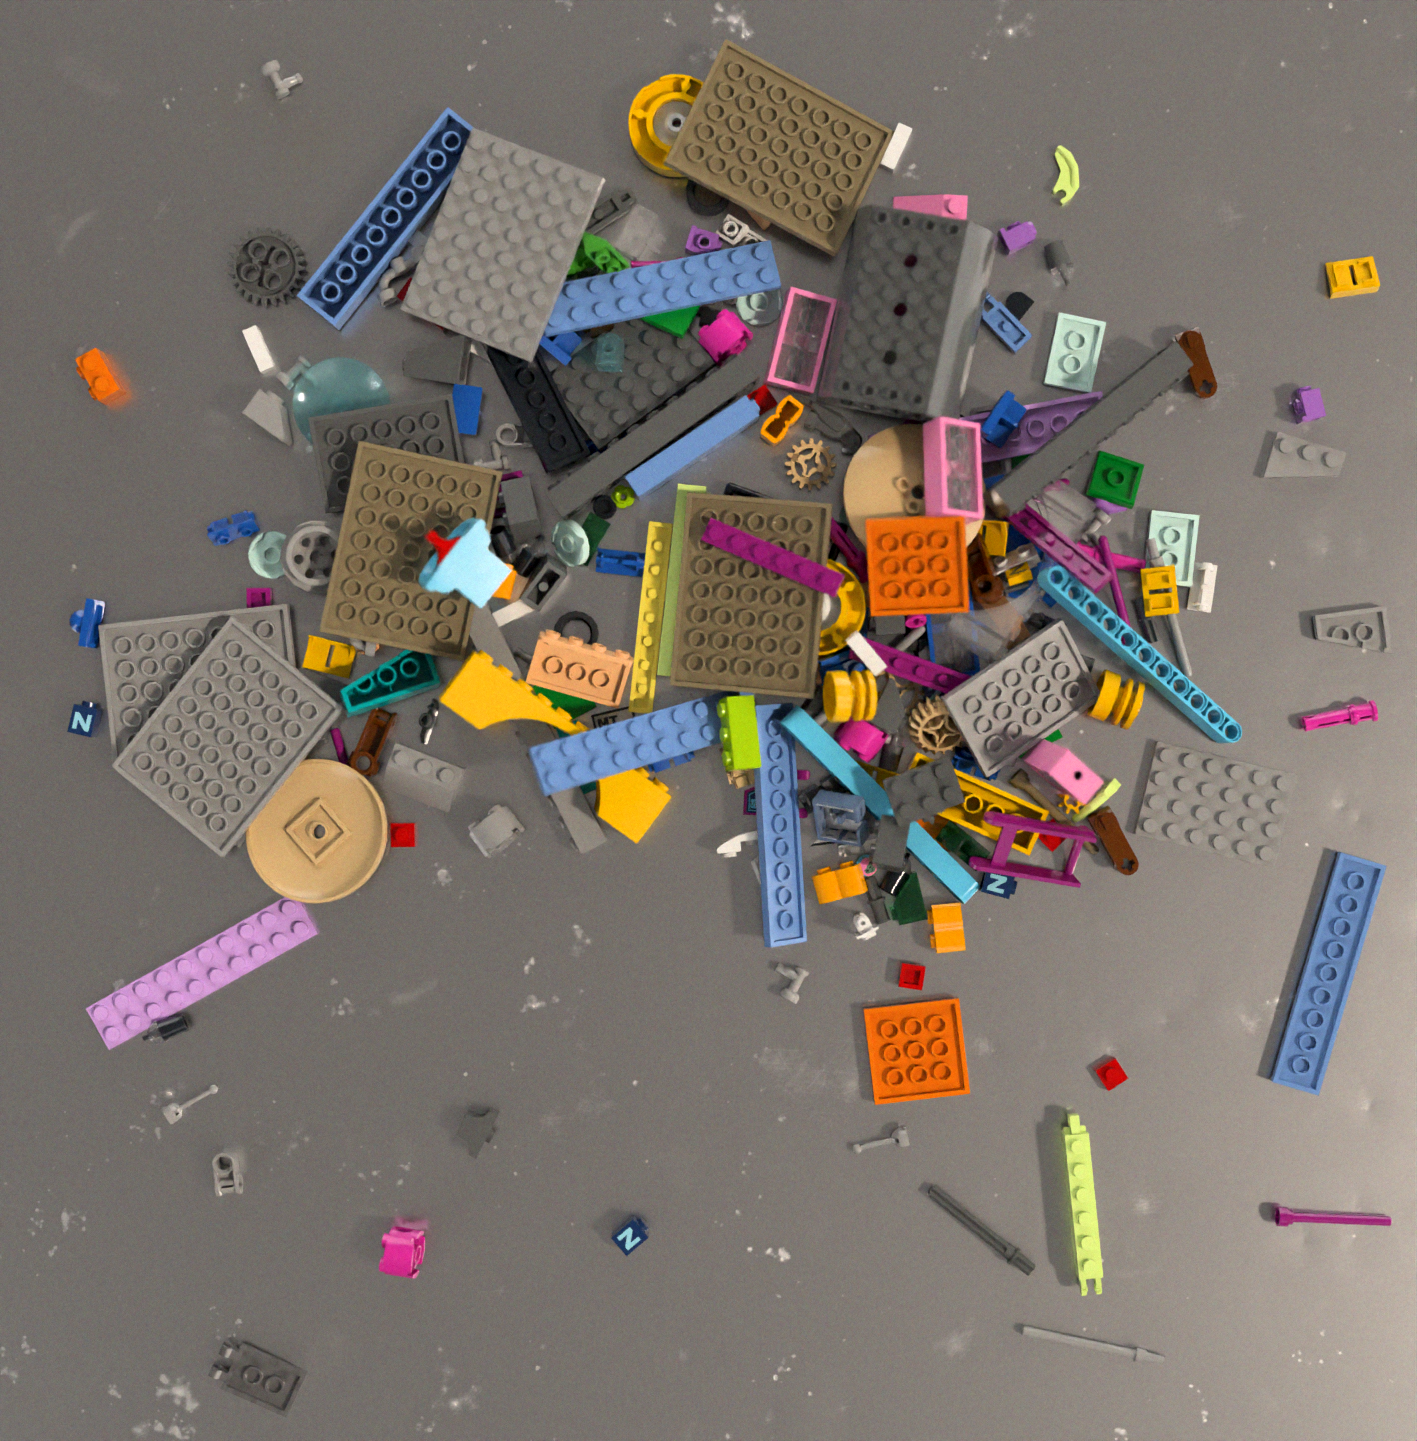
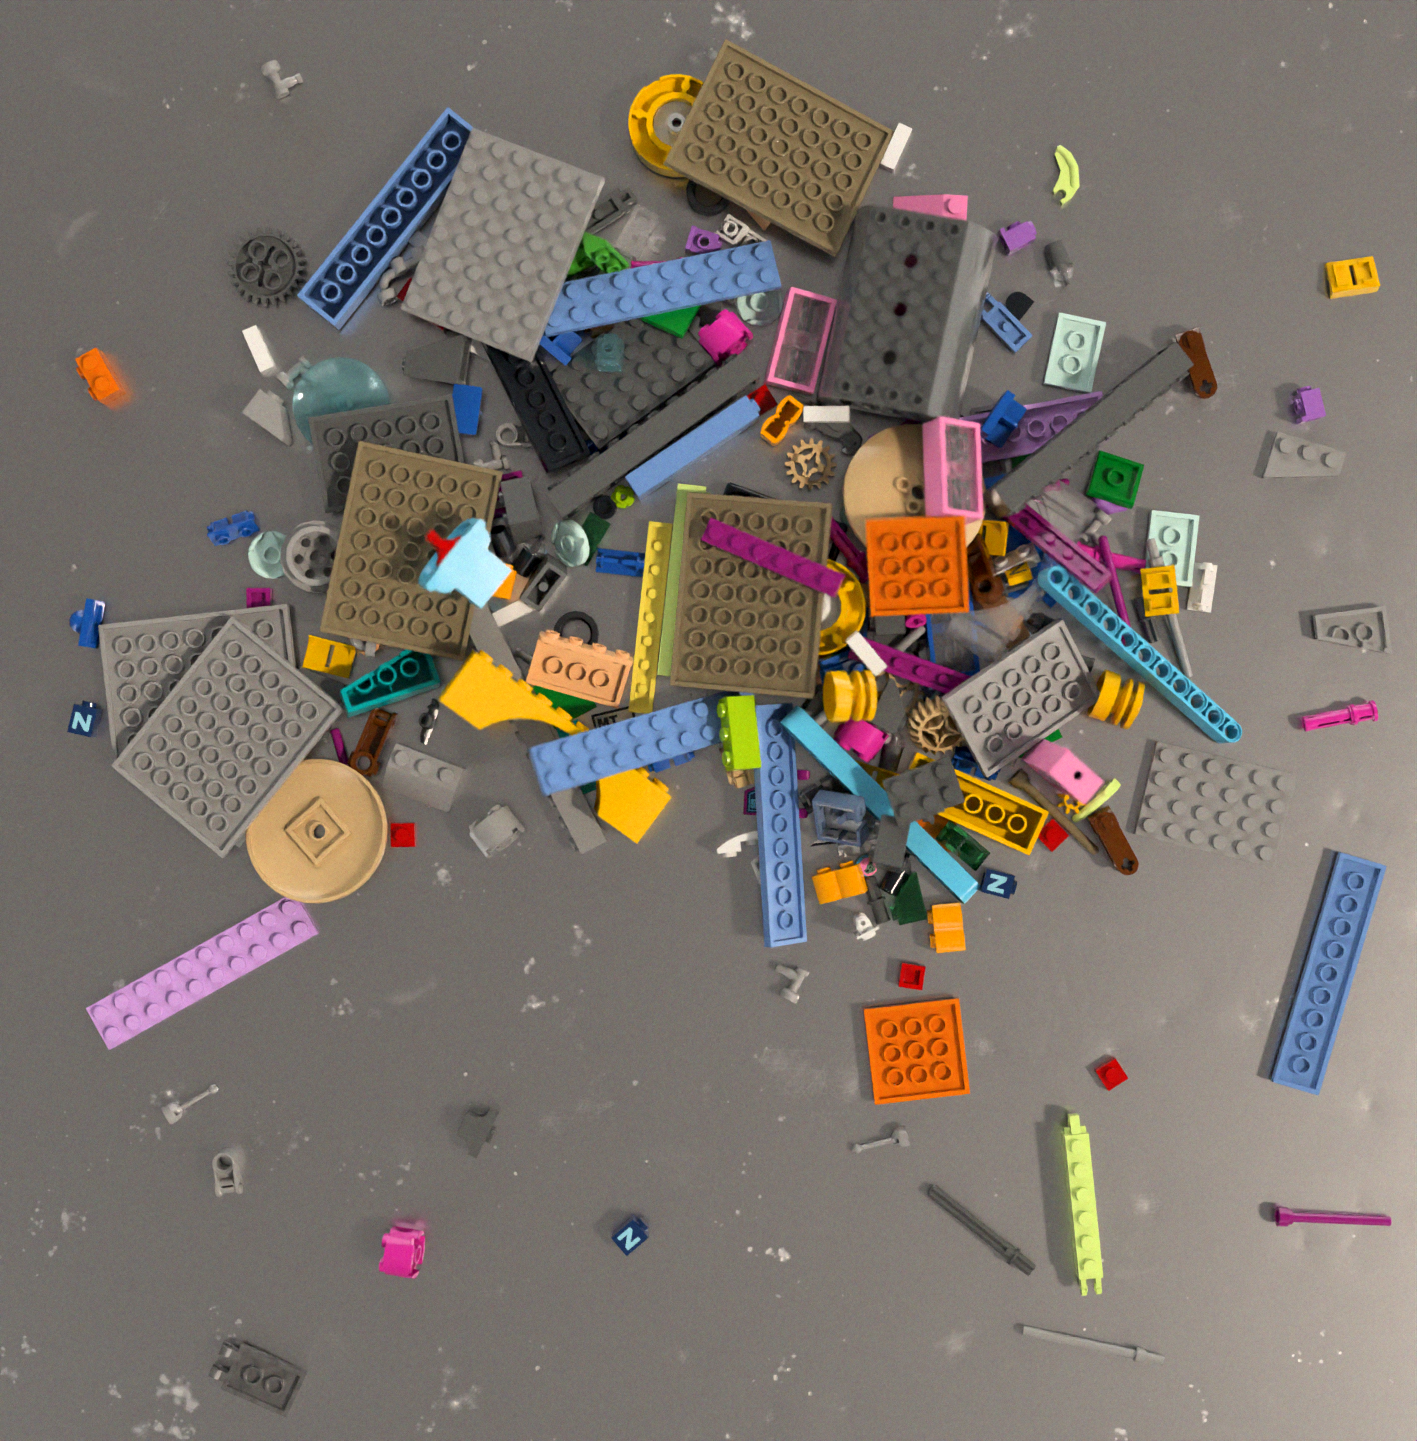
(166, 1029): black piece -> none
(826, 414): none -> white piece
(1010, 823): magenta piece -> none

